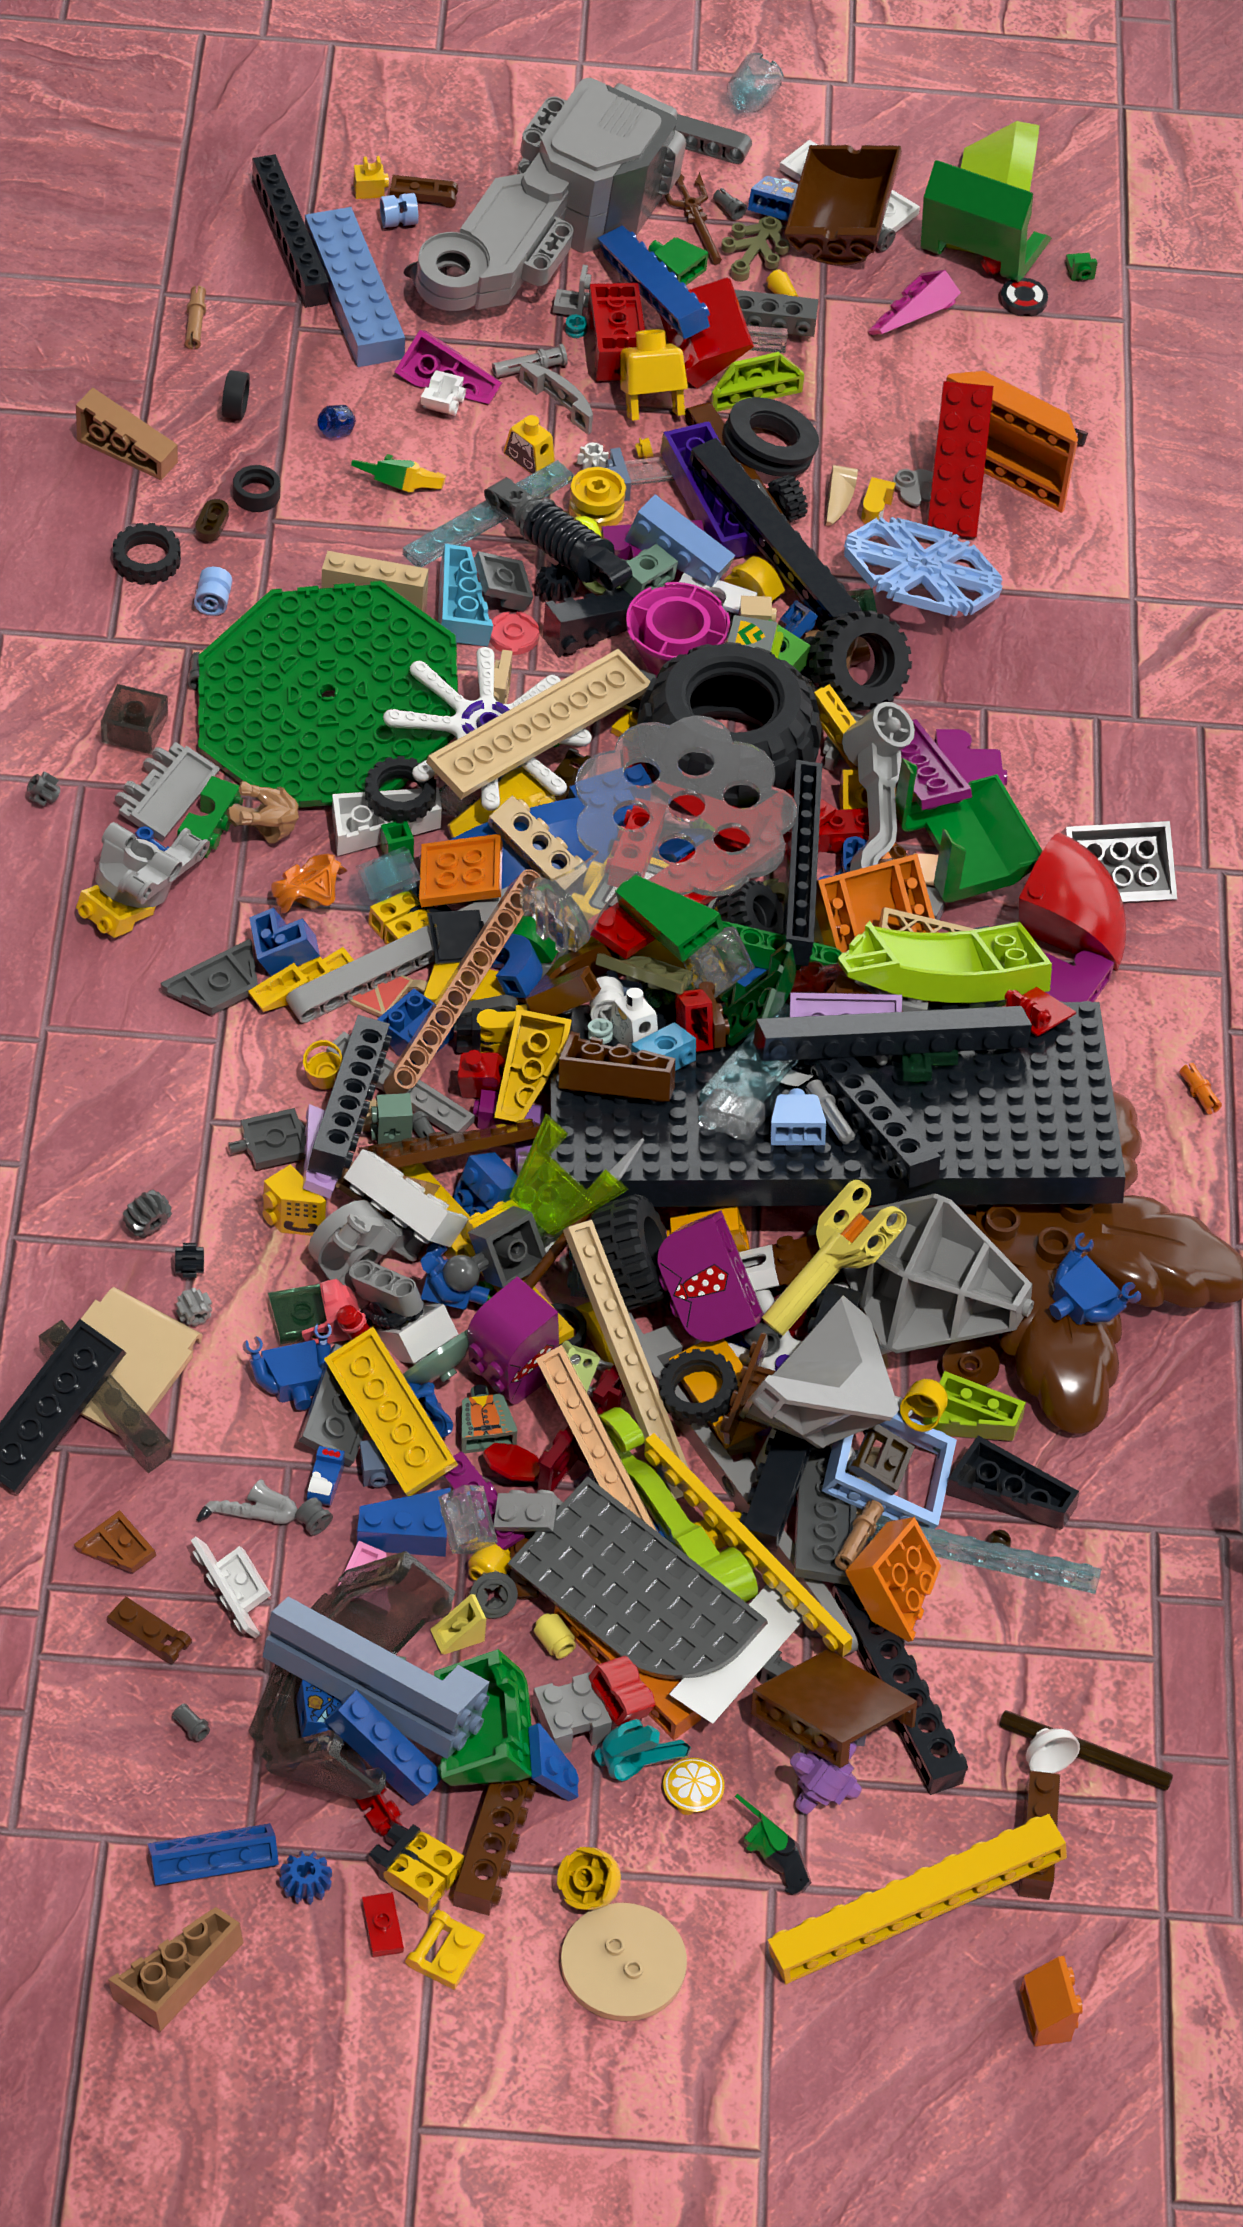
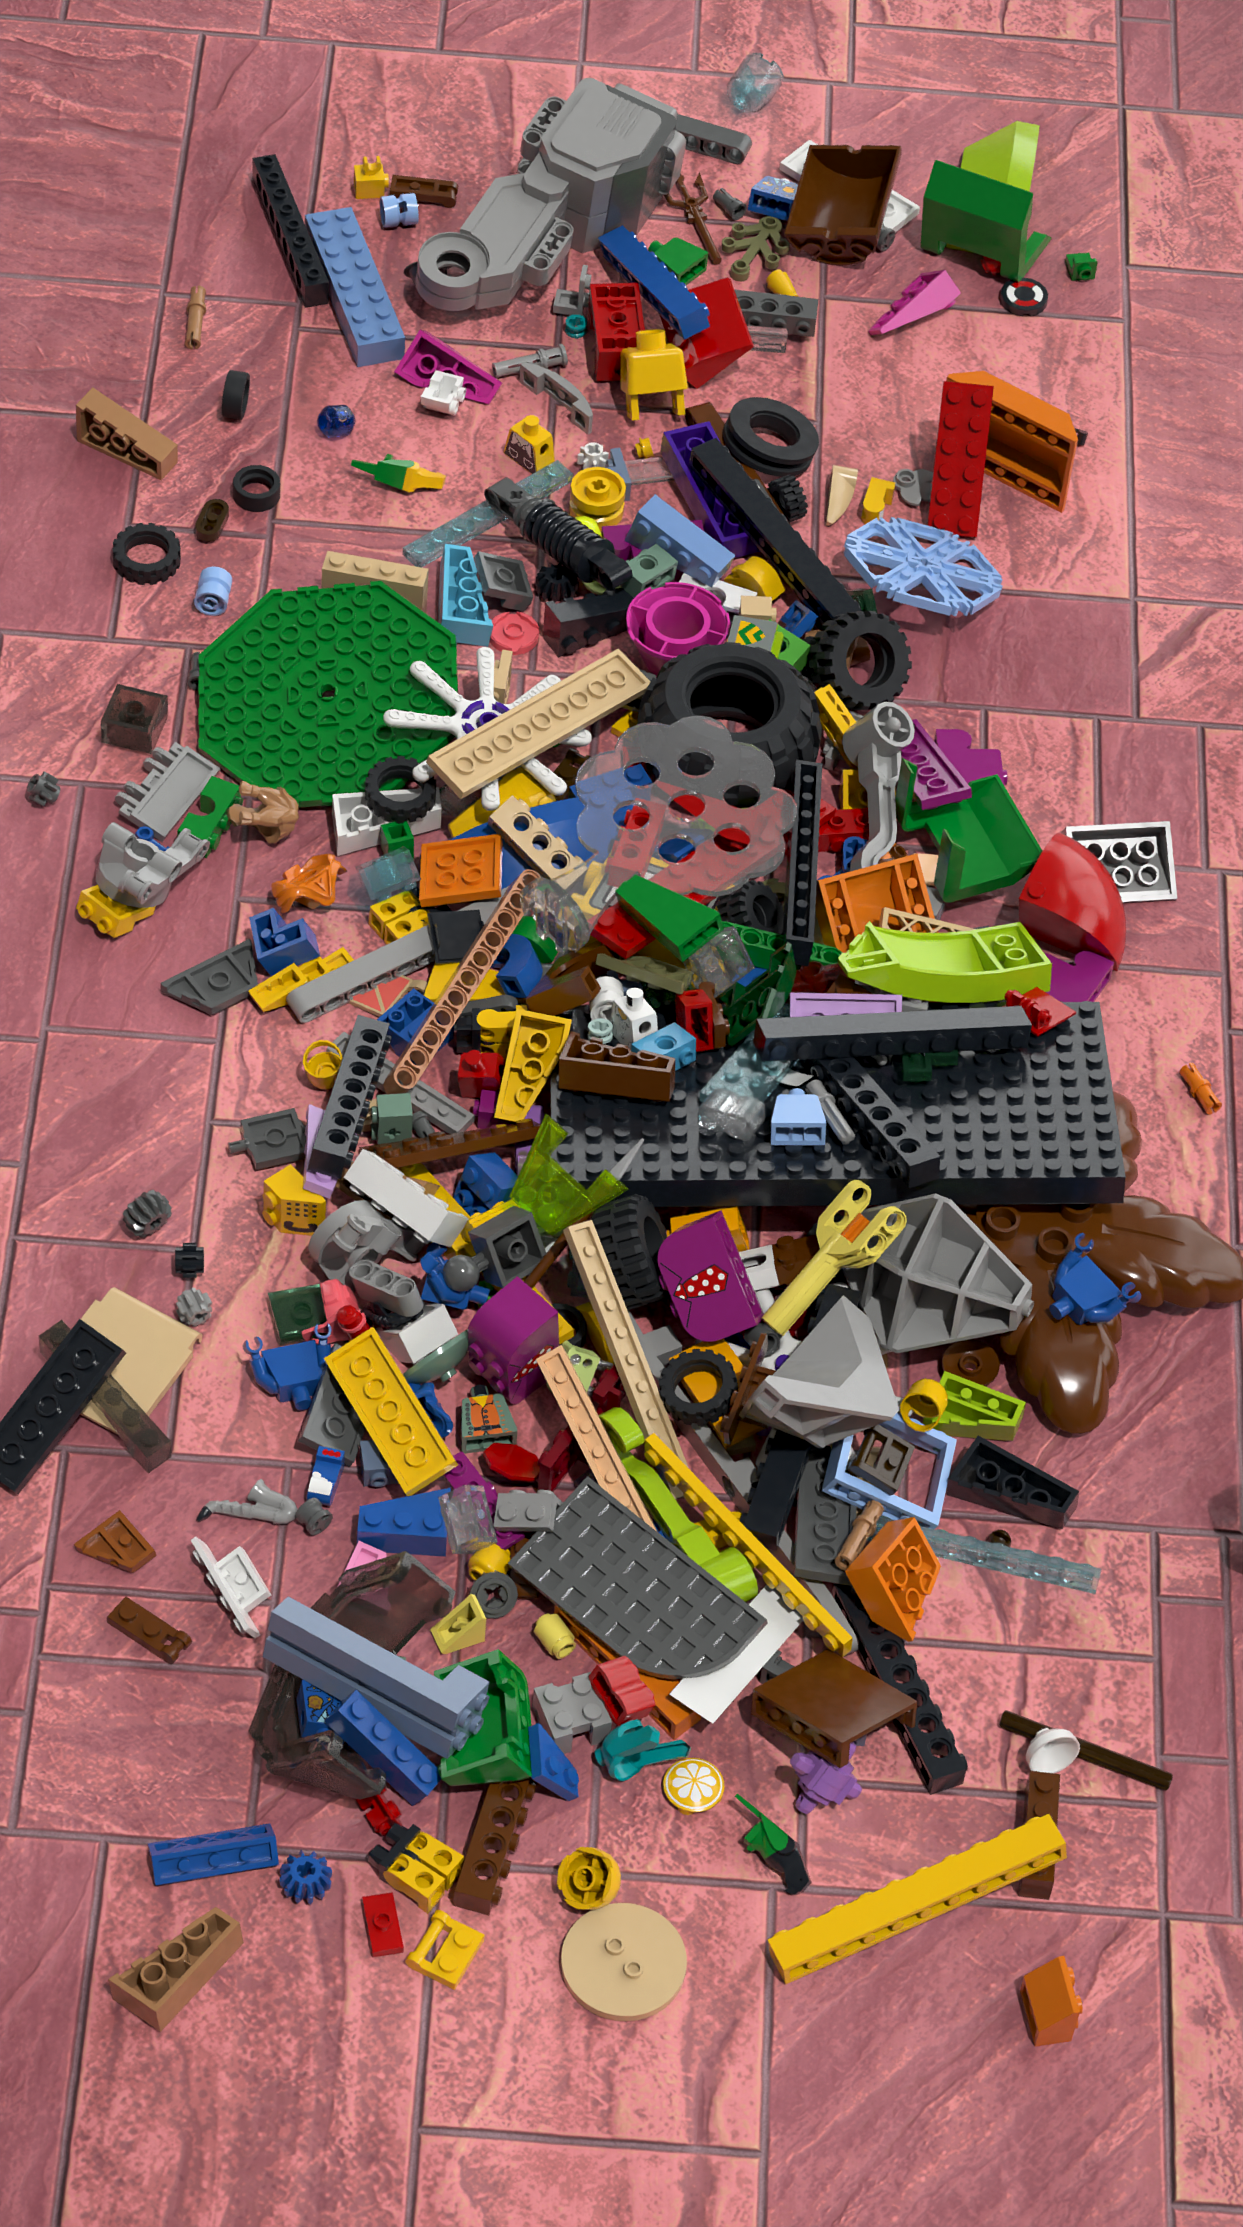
(196, 1727): dark grey pin -> none
(759, 376): lime wedge -> none

